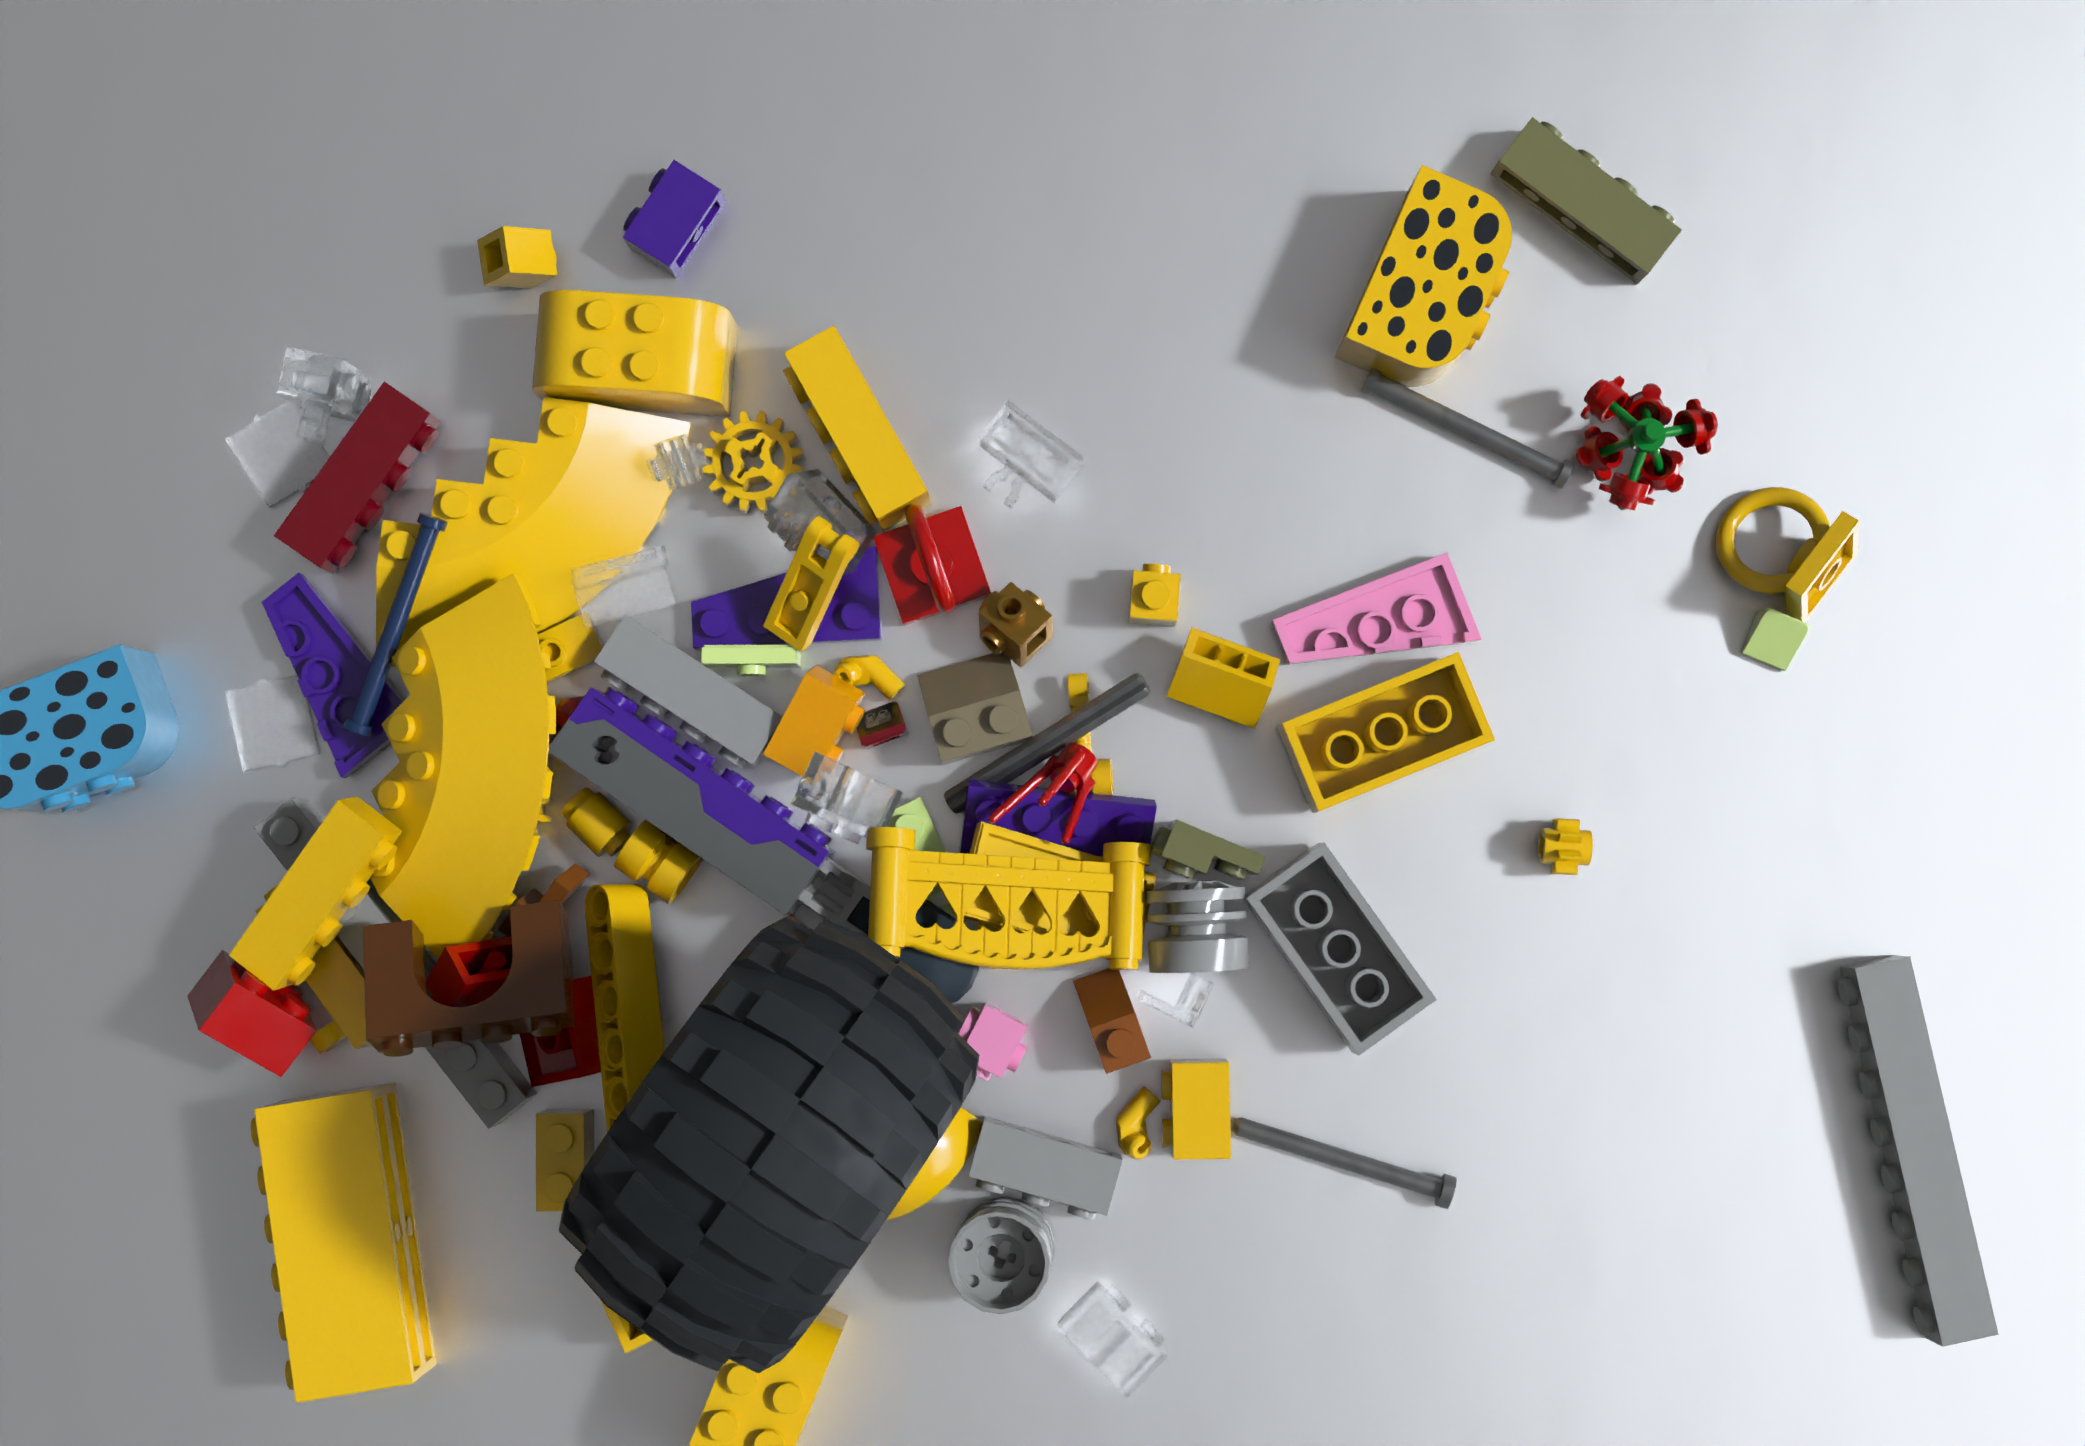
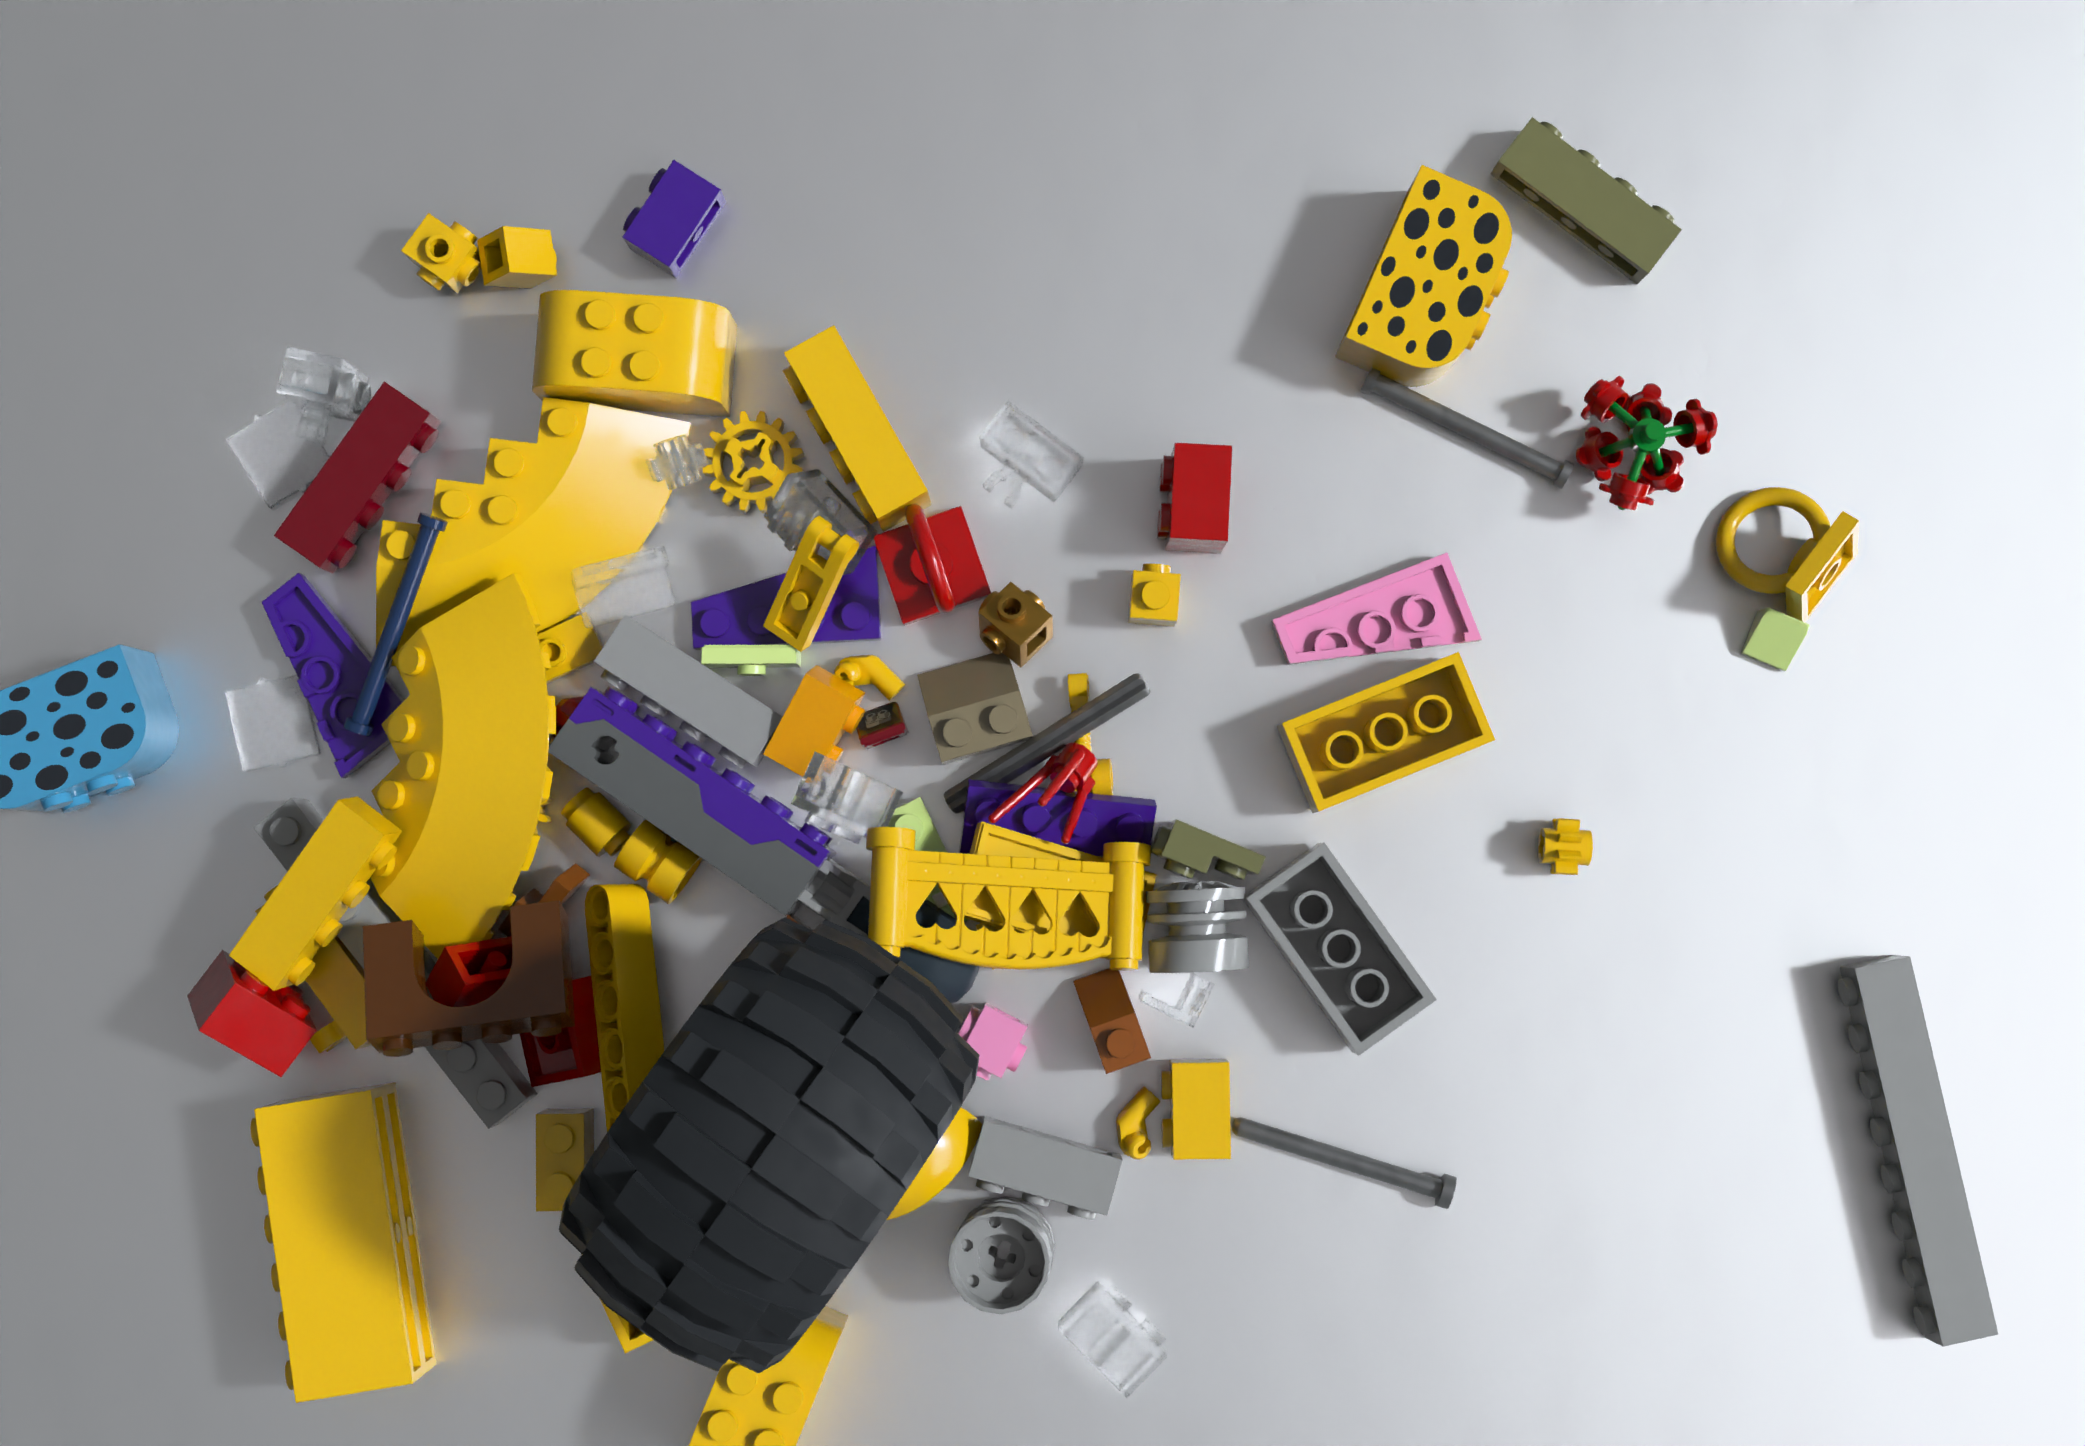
(444, 254): none -> yellow brick
(1197, 498): none -> red brick
(1223, 678): yellow brick -> none

